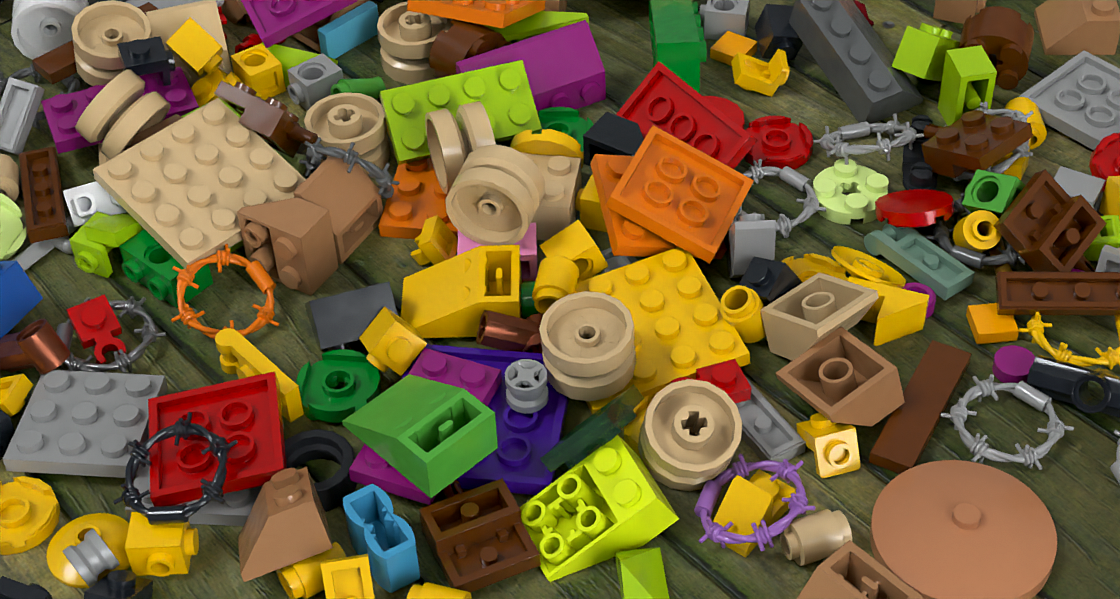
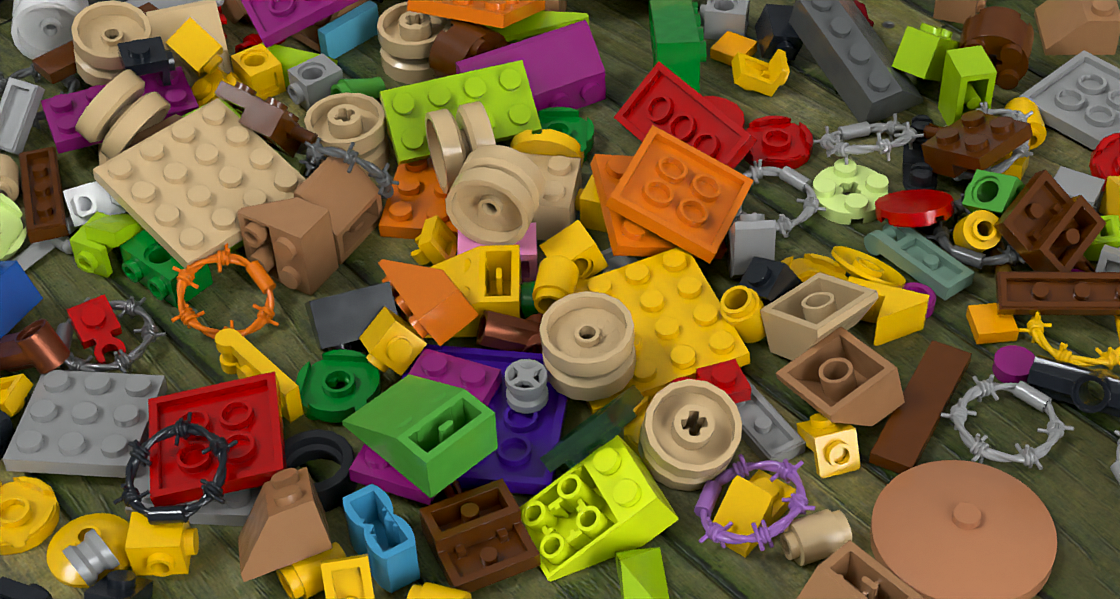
(428, 299): none -> orange slope
(611, 137): black slope -> none

